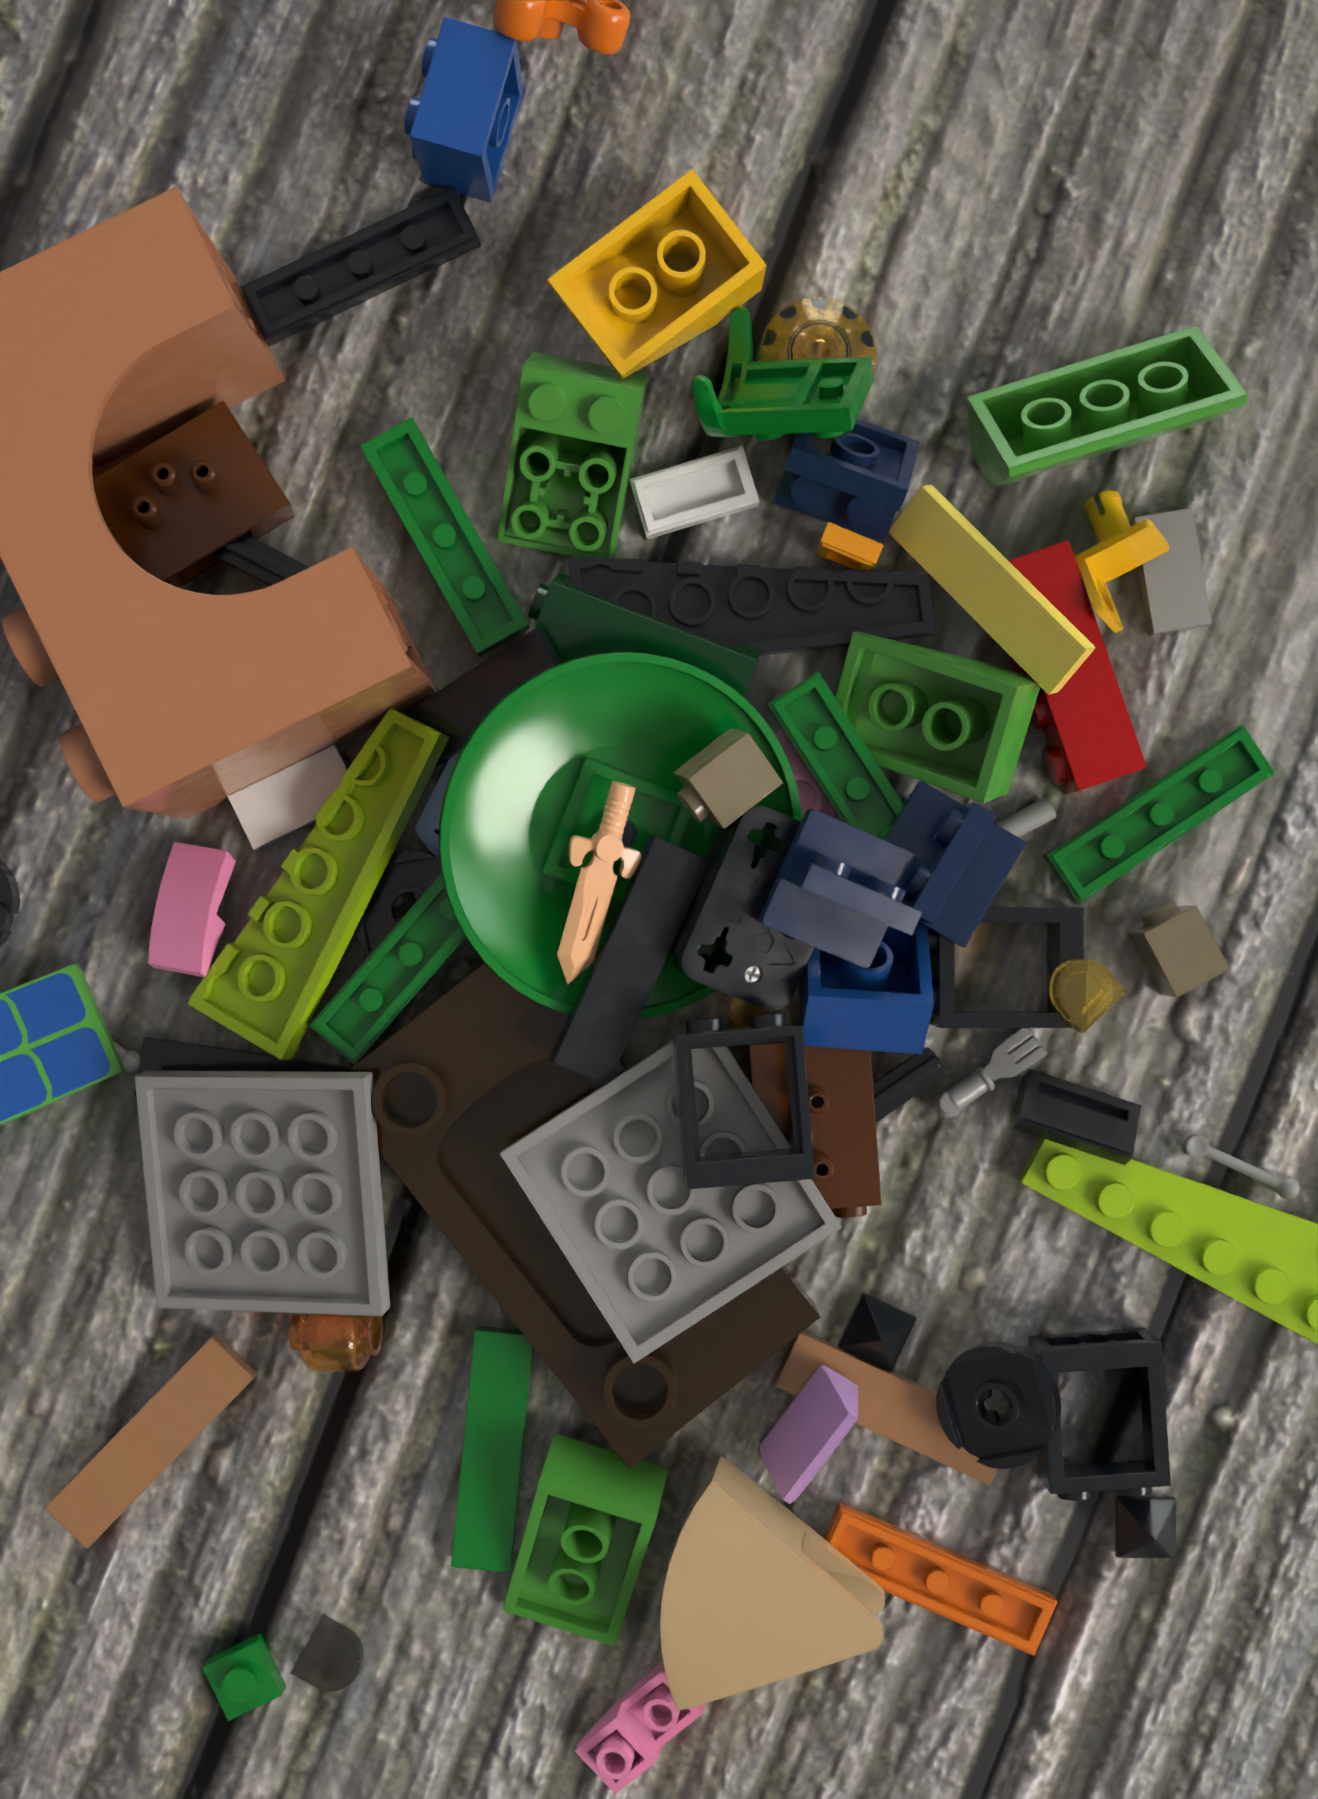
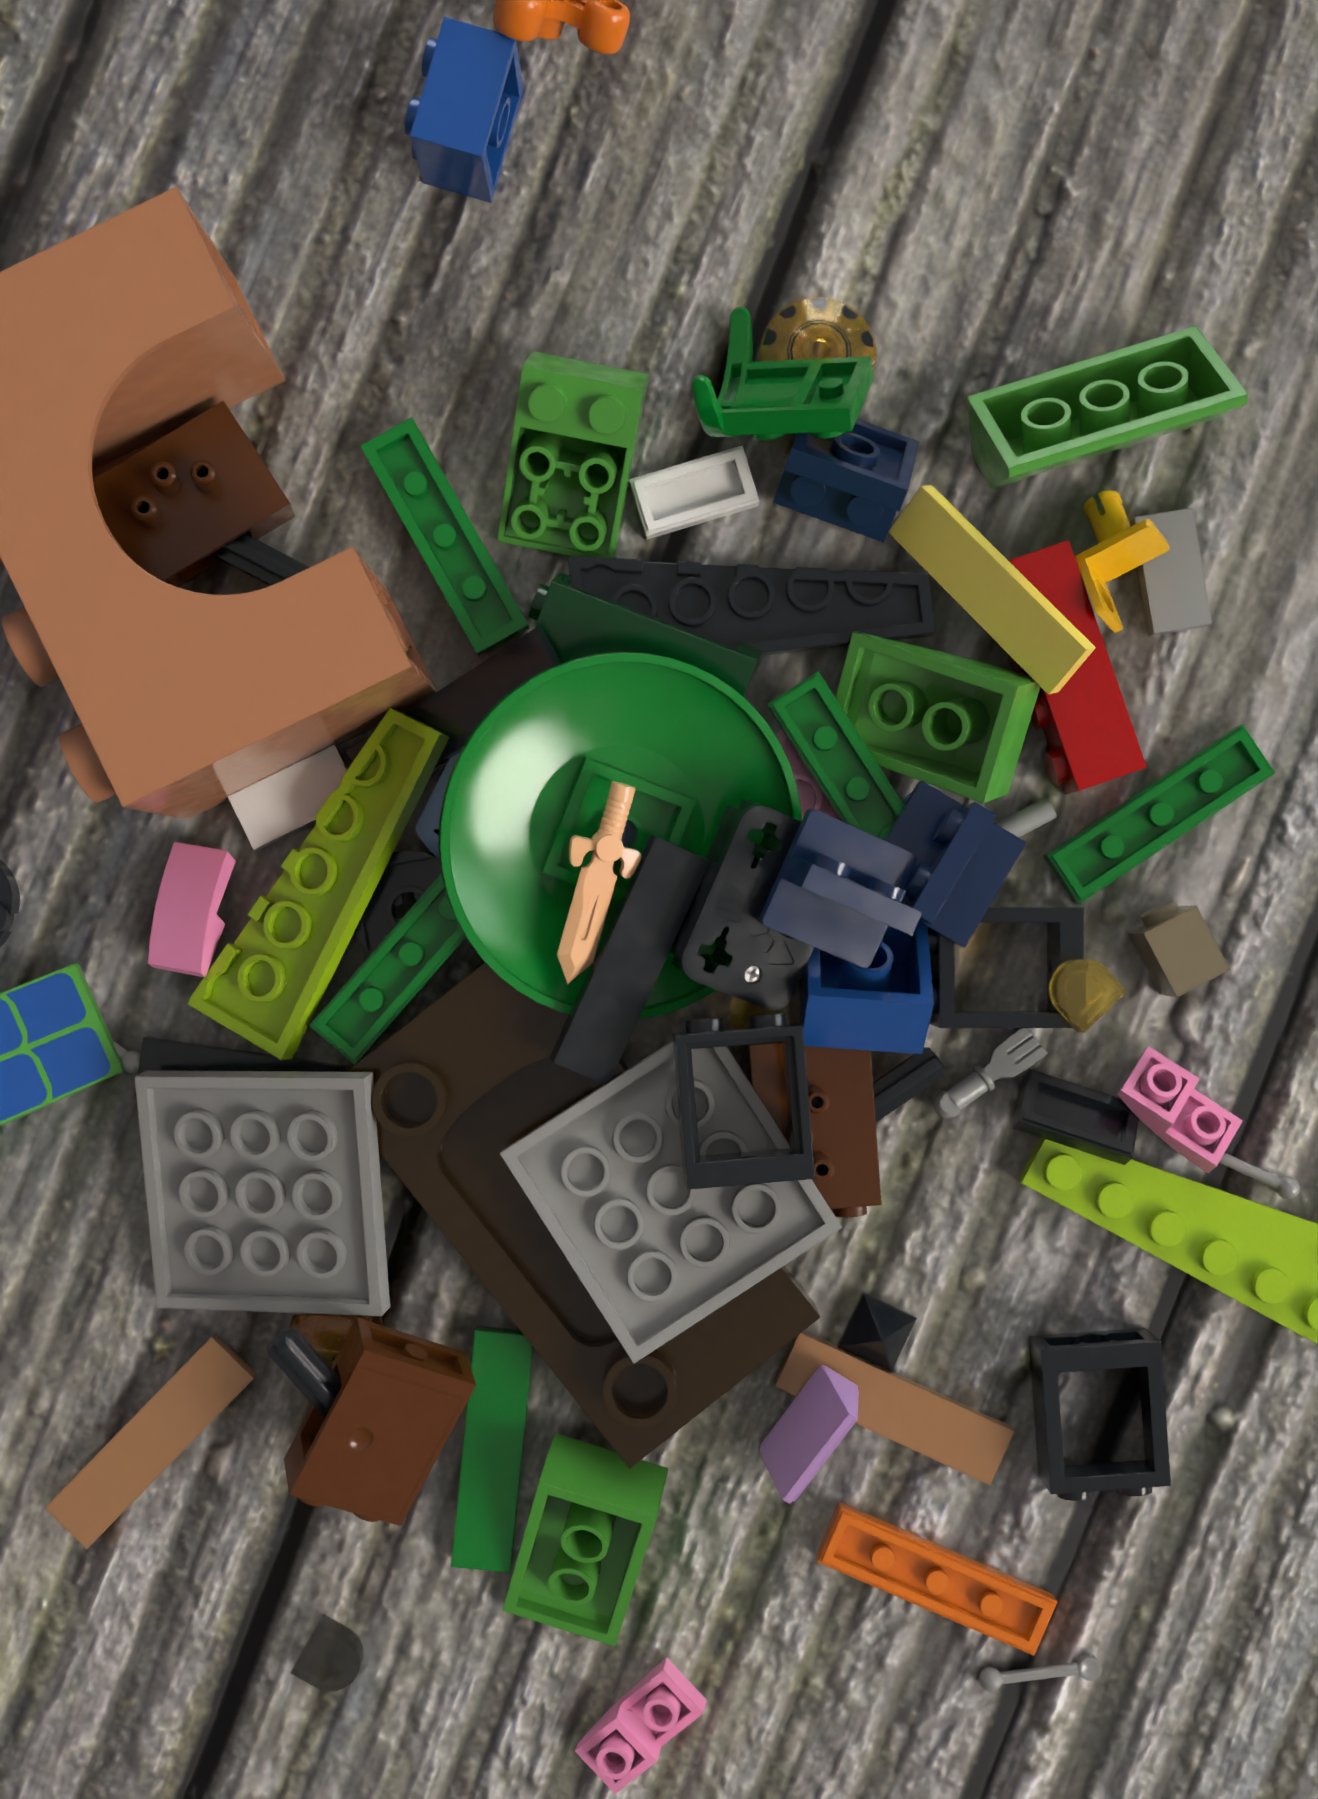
(244, 1677): green plate -> none
(361, 266): black tile -> none
(371, 1417): none -> reddish brown piece
(660, 277): yellow slope -> none
(726, 779): dark tan brick -> none
(757, 1595): tan piece -> none
(848, 548): light orange tile -> none
(980, 1431): black plate -> none
(1086, 1666): none -> light grey hinge
(1145, 1527): black slope -> none
(1181, 1116): none -> bright pink slope

